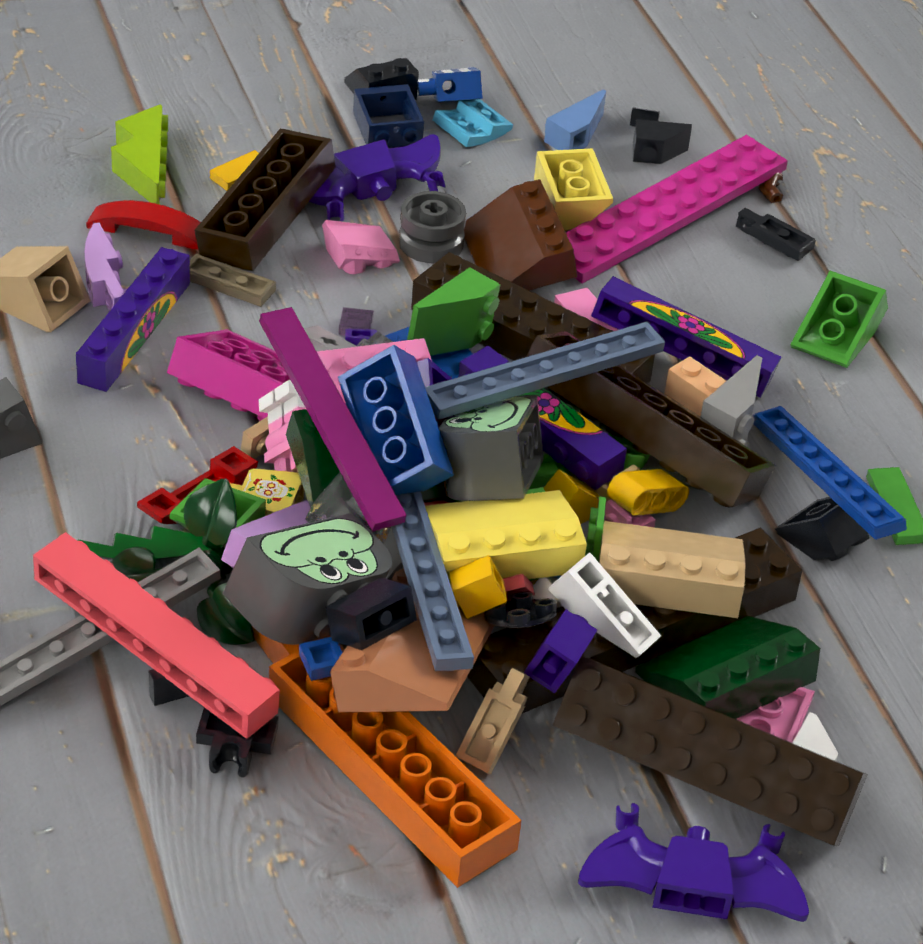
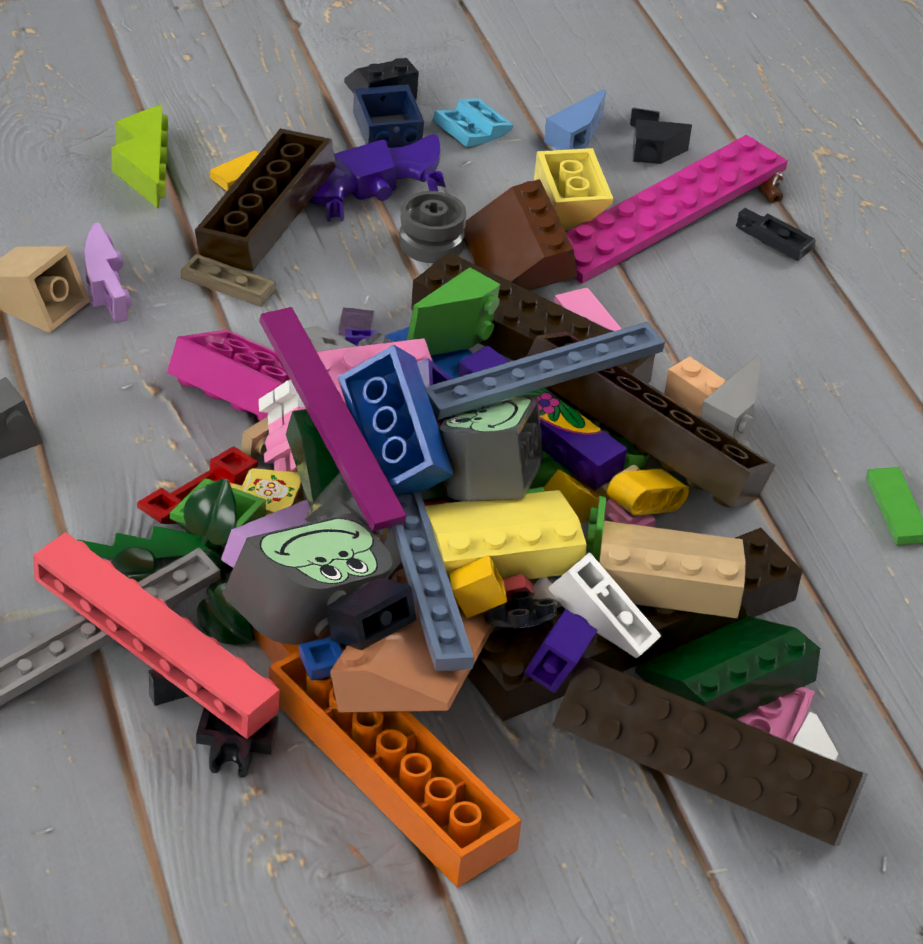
(132, 319): dark purple brick -> none
(147, 217): red slope -> none
(358, 246): bright pink slope -> none
(464, 84): blue torso -> none
(494, 722): tan hinge -> none
(683, 333): dark purple brick -> none
(695, 872): dark purple torso -> none
(822, 530): black slope -> none
(830, 473): blue tile -> none
(841, 319): bright green slope -> none

